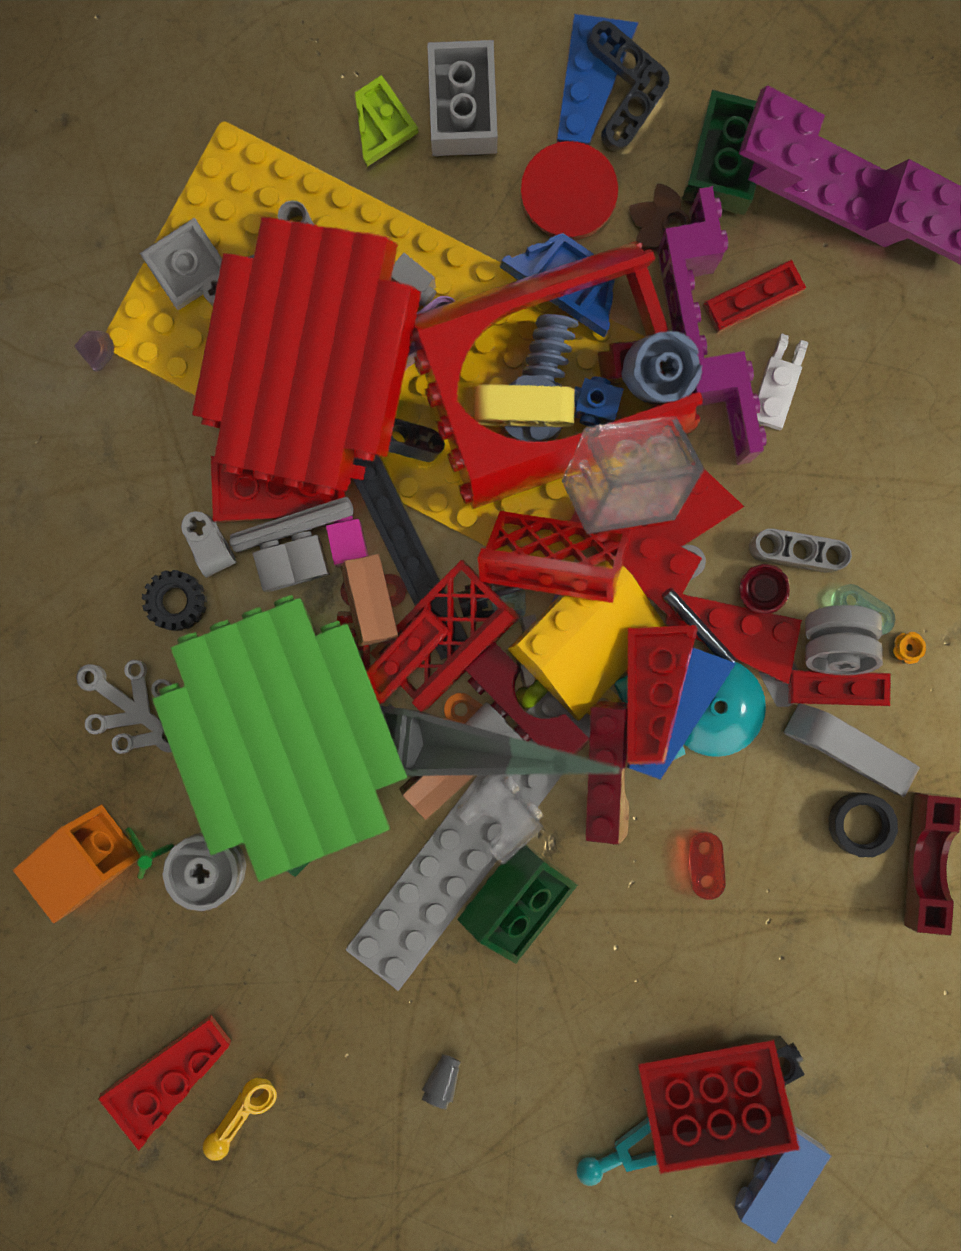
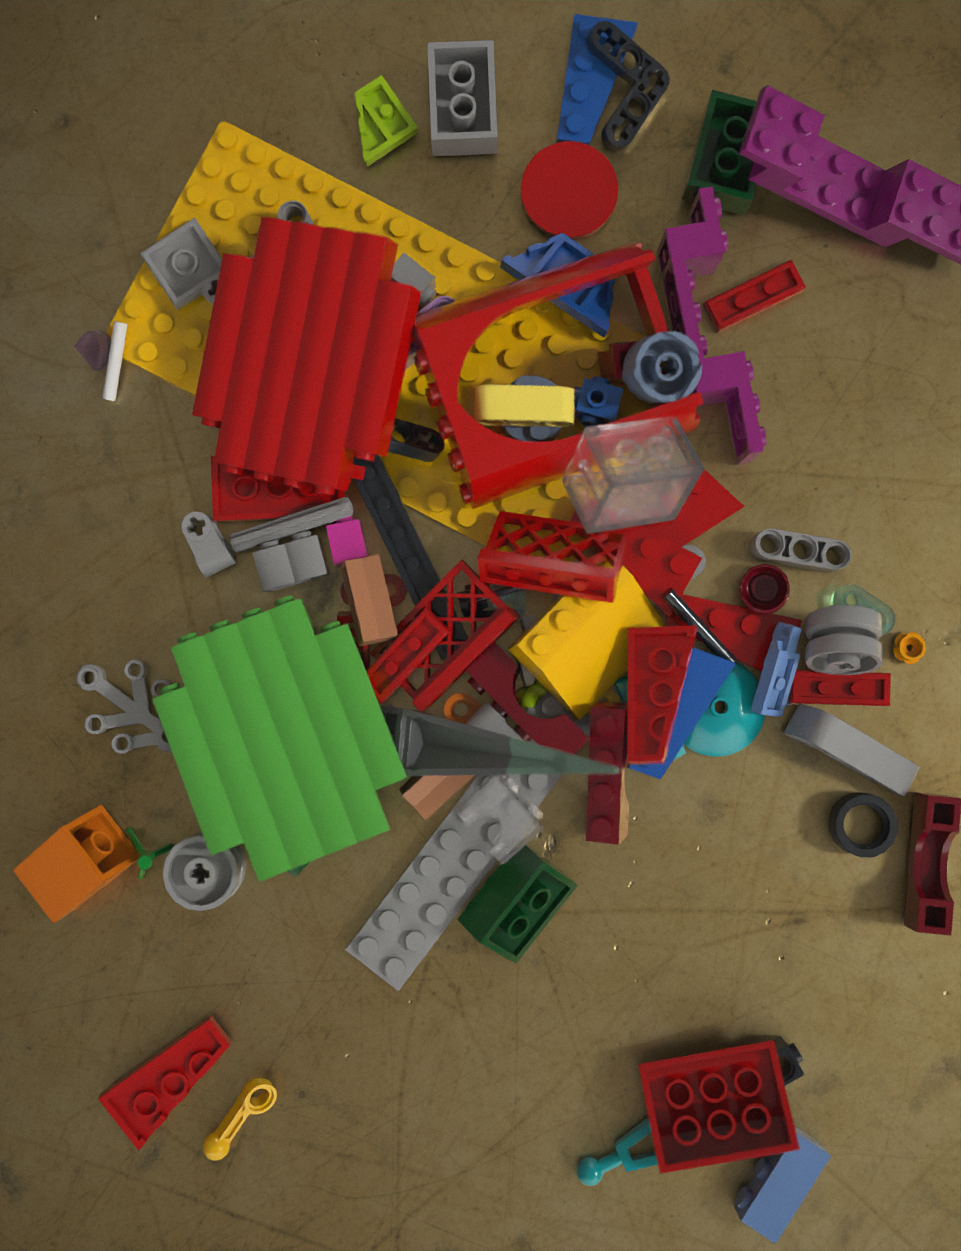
(114, 360): none -> white piece
(156, 592): black tyre -> none
(442, 1082): dark grey cone -> none
(549, 345): sand blue piece -> none
(656, 215): reddish brown plate -> none
(706, 864): clear red plate -> none
(778, 671): none -> medium blue hinge
(779, 384): white hinge -> none

